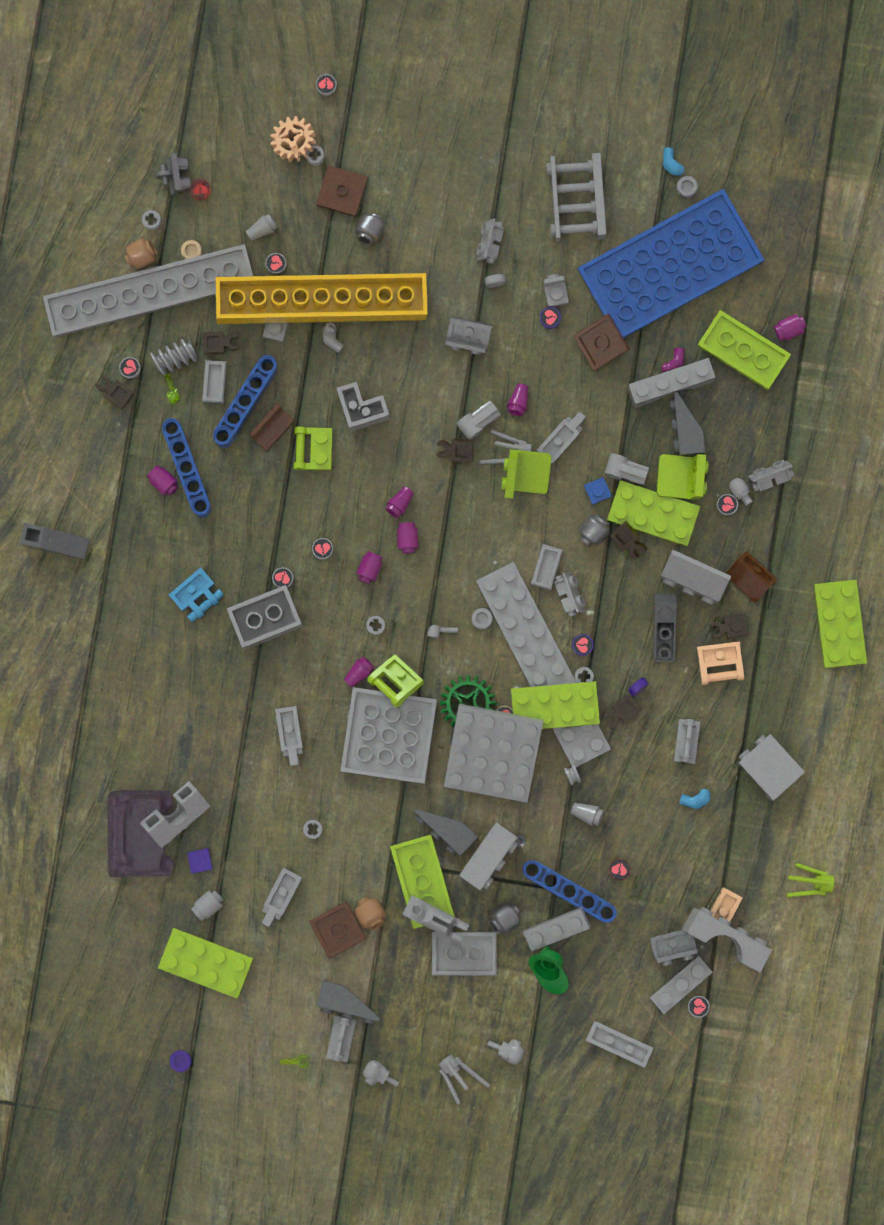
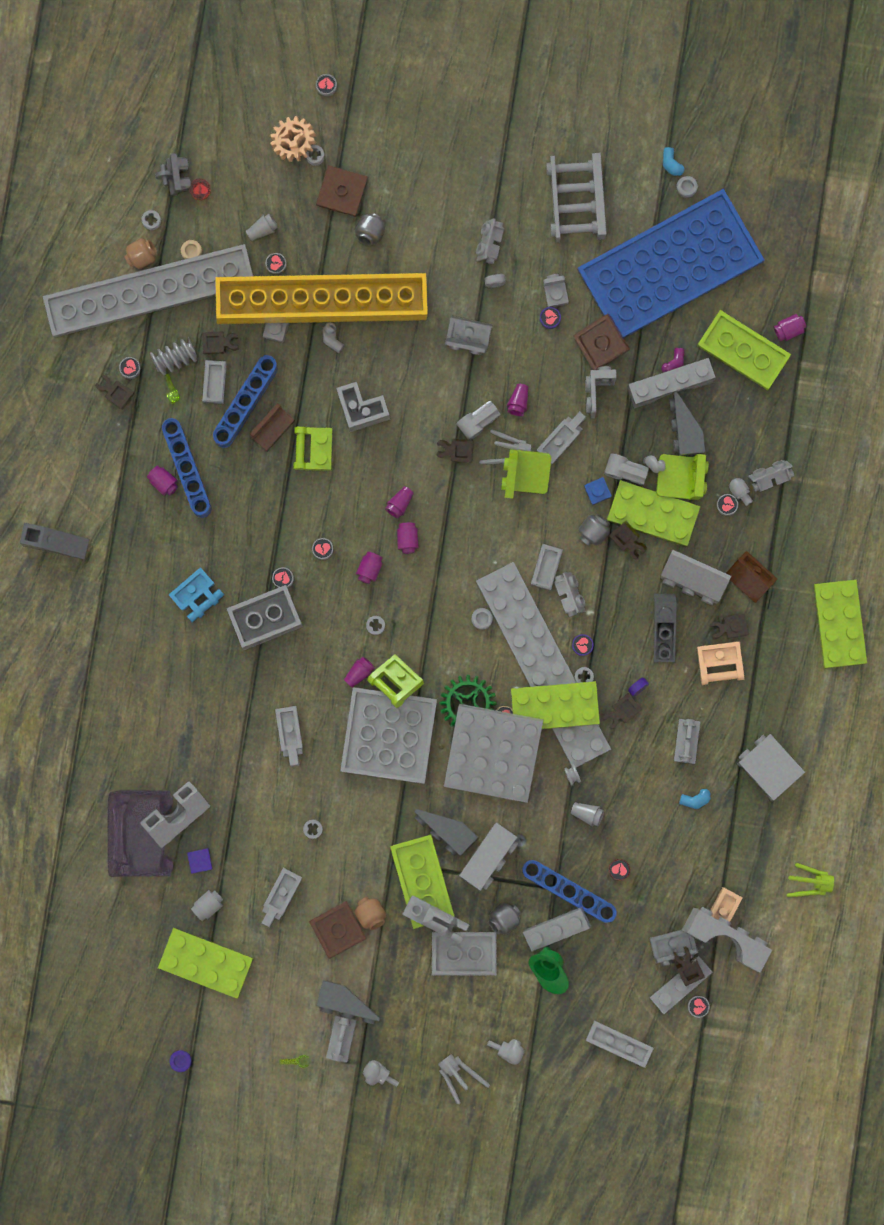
(435, 630): light grey hand -> none
(601, 377): none -> light grey bracket
(653, 464): none -> light grey arm
(688, 968): none -> dark brown plate

